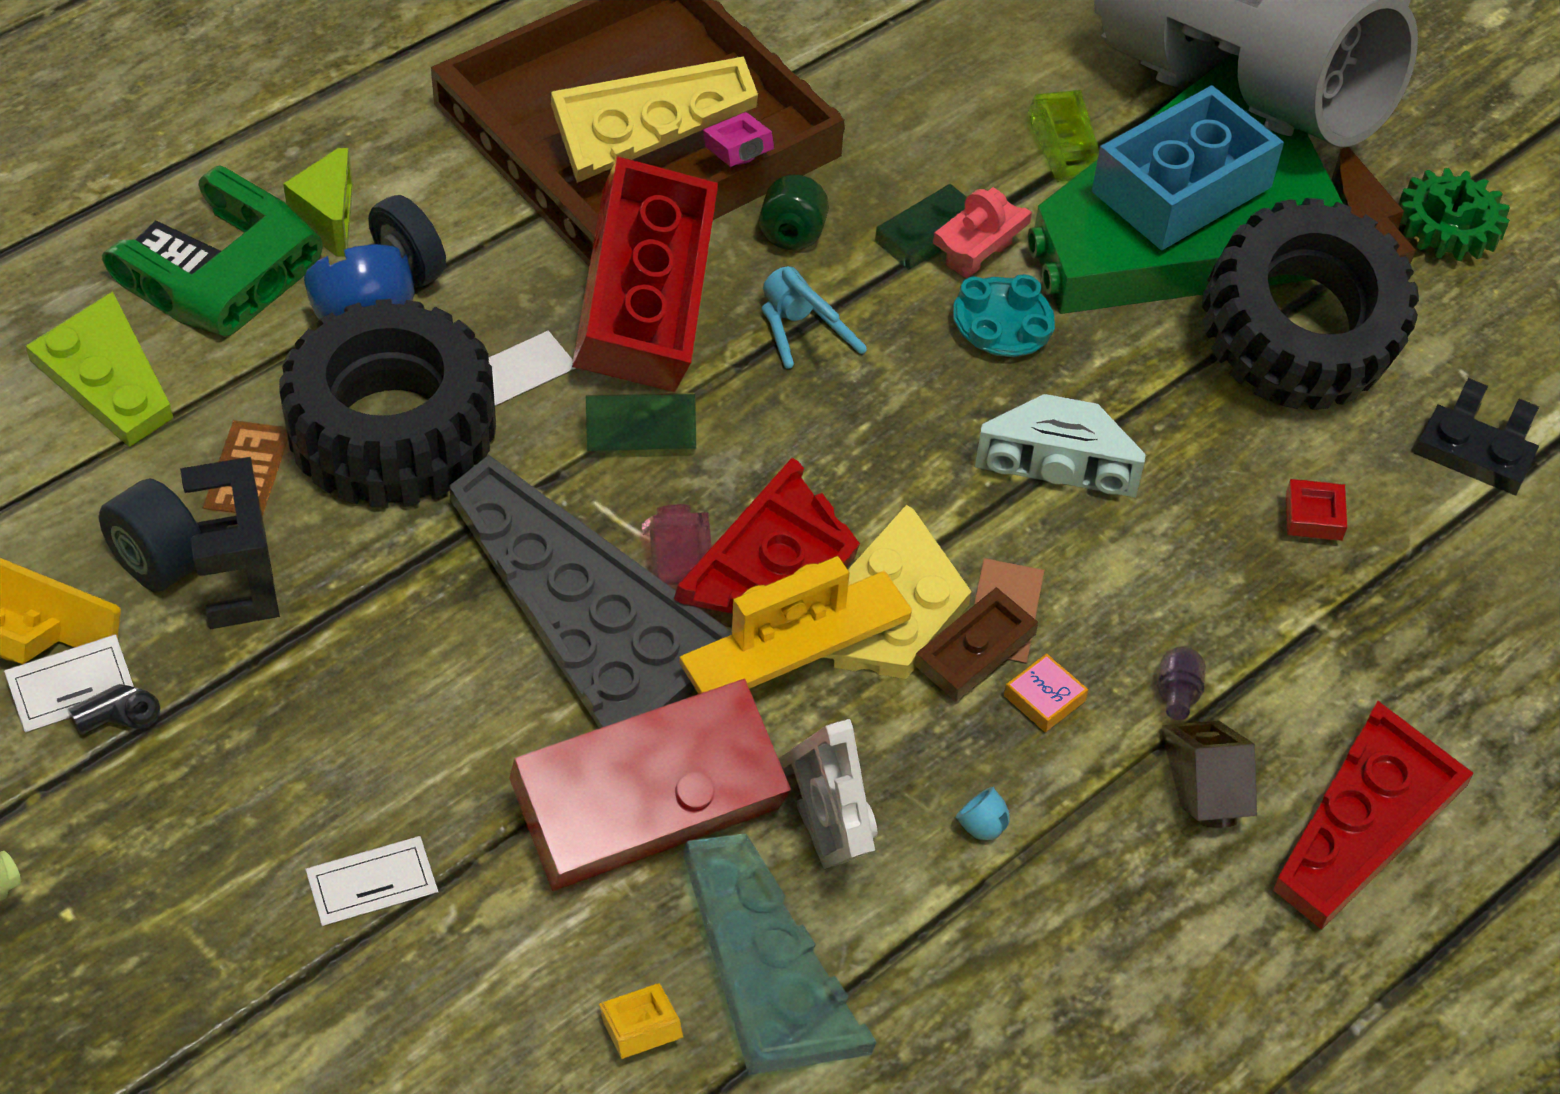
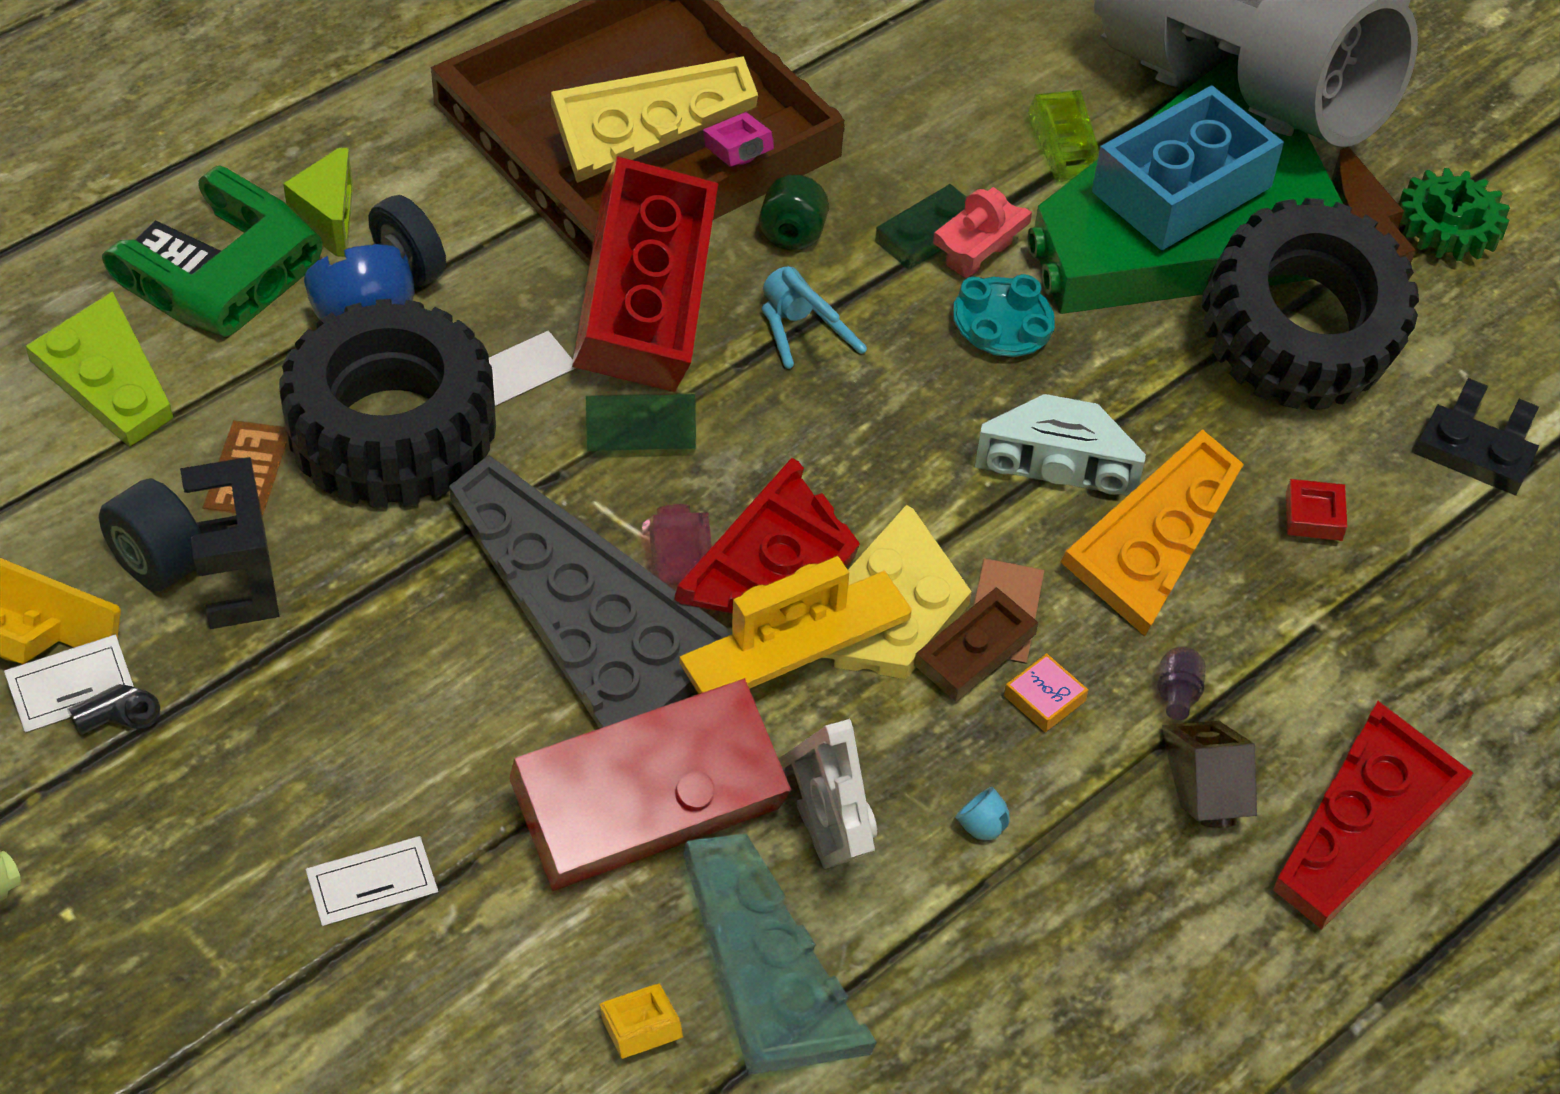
(1151, 534): none -> light orange wing

